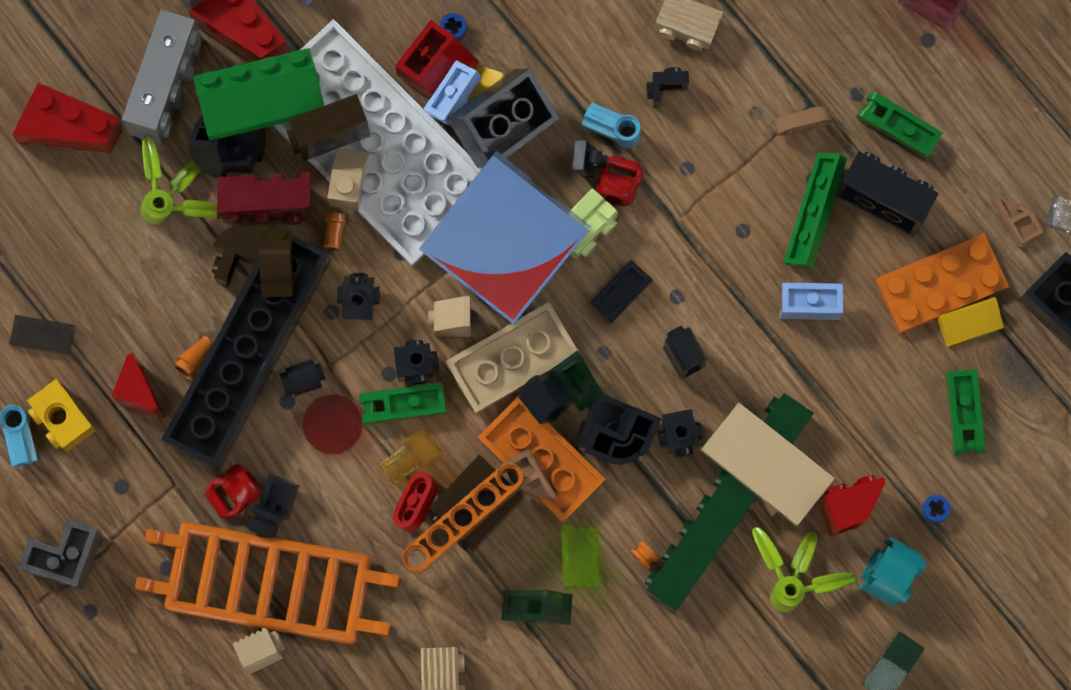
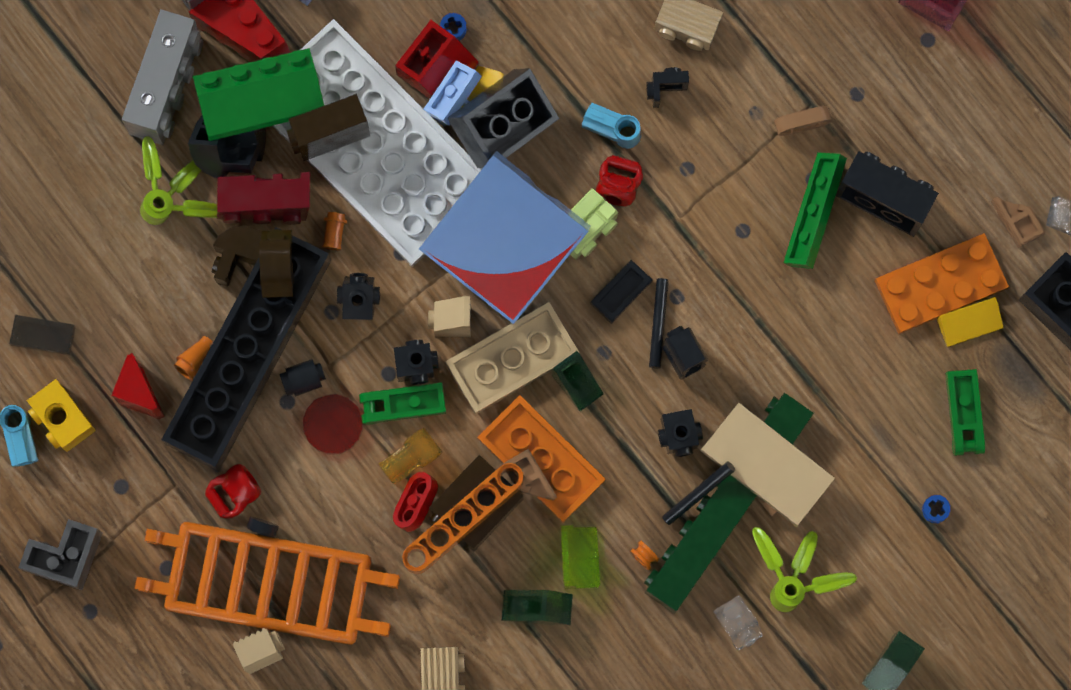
(66, 122): red wedge -> none
(276, 500): black bracket -> none
(347, 179): tan slope -> none
(545, 398): black brick -> none
(587, 158): black tile -> none
(616, 431): black brick -> none
(658, 323): none -> black bar
(698, 493): none -> black bar
(738, 623): none -> clear bracket
(812, 301): light blue panel -> none
(850, 507): red slope -> none
(892, 572): teal brick -> none
(899, 125): green plate -> none

